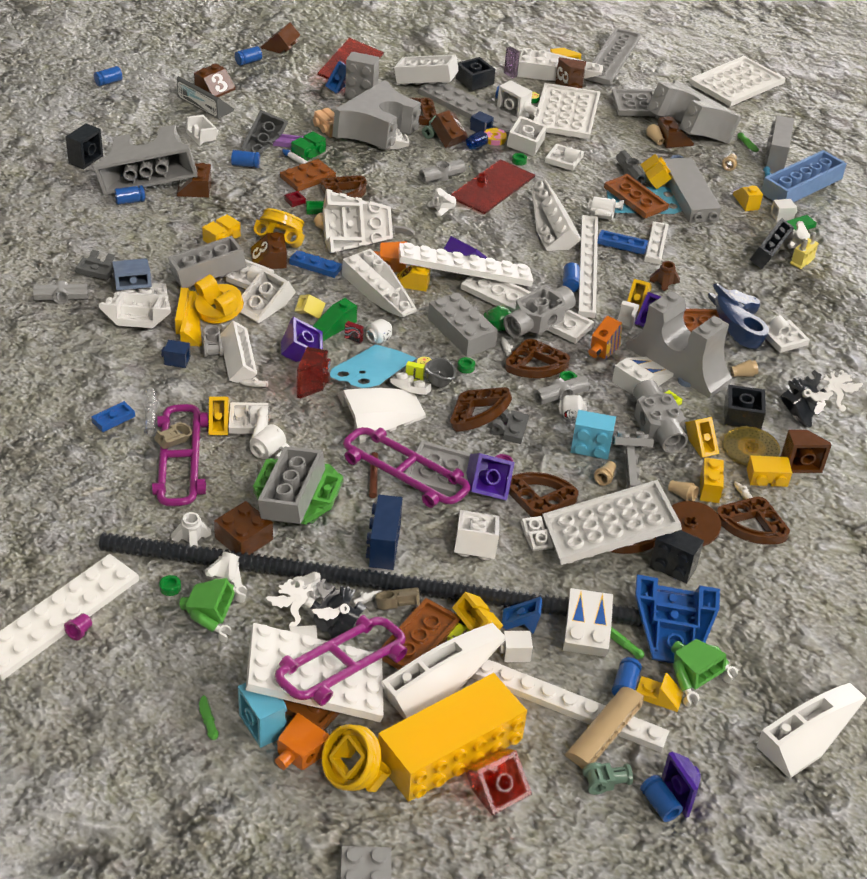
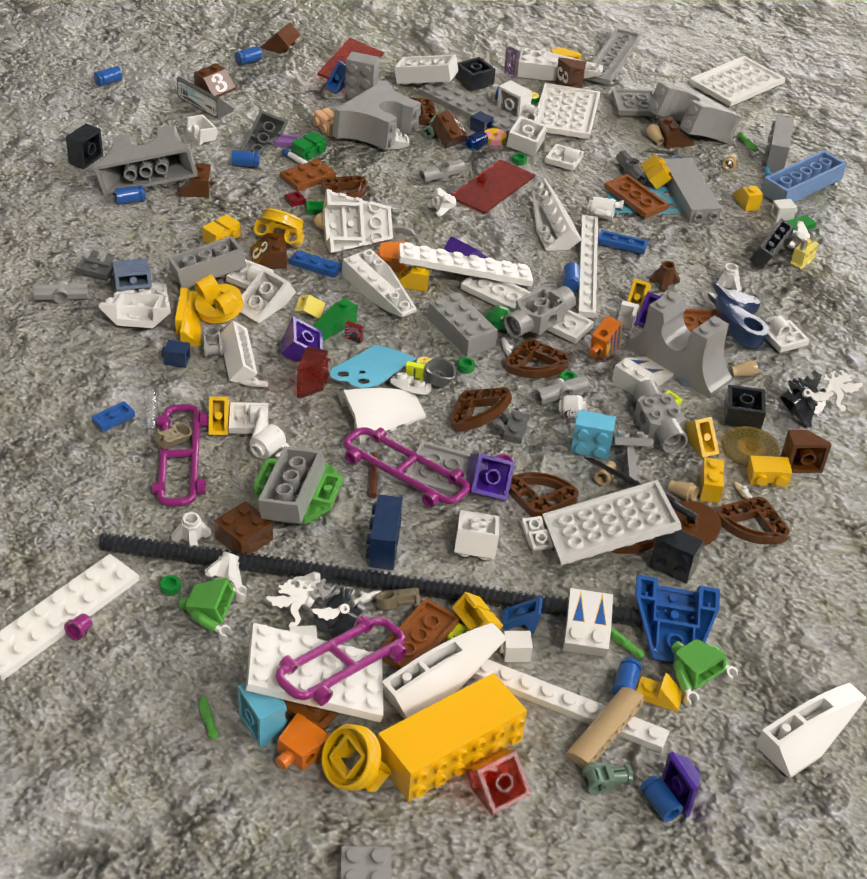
(379, 331): white head -> none
(656, 243): white tile -> none
(675, 505): none -> black sword
(729, 277): none -> white rock

